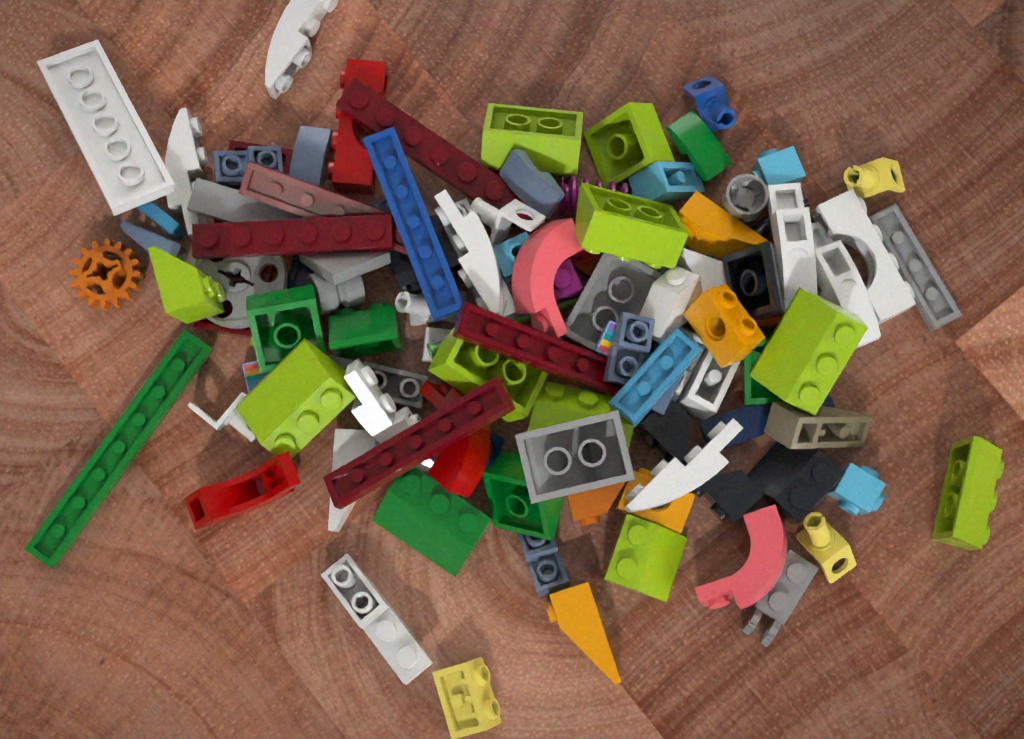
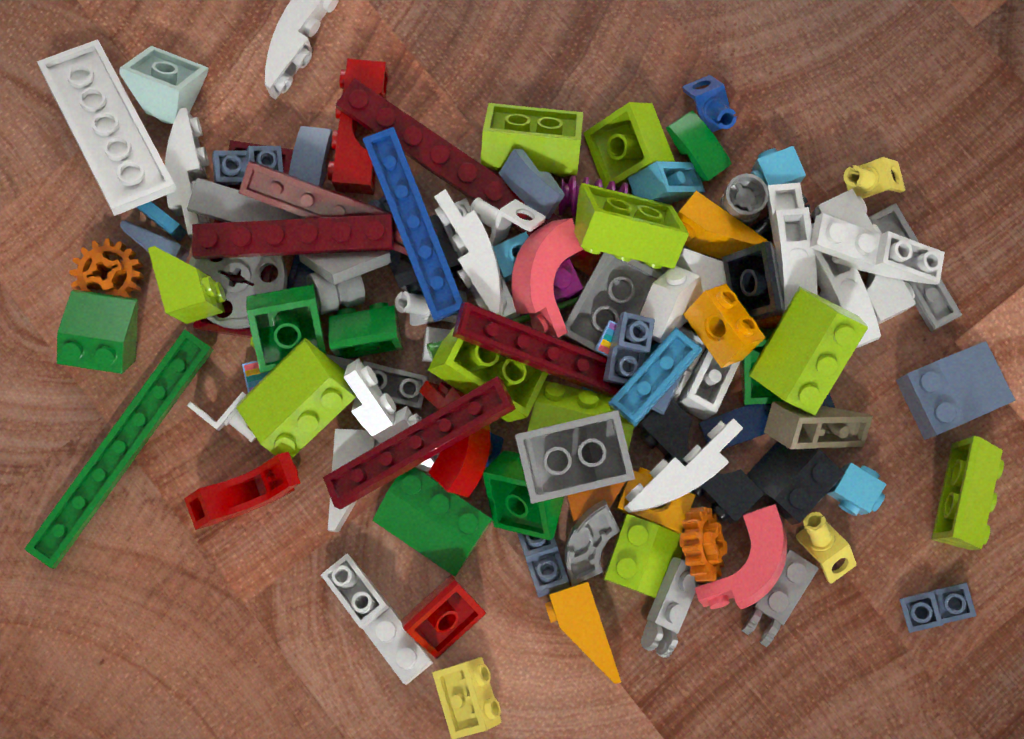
(98, 332): none -> green slope
(163, 82): none -> light aqua slope
(442, 617): none -> red slope
(587, 541): none -> light grey tile
(669, 609): none -> light grey hinge
(703, 544): none -> orange gear
(876, 253): none -> white slope
(937, 607): none -> sand blue slope
(955, 390): none -> sand blue slope

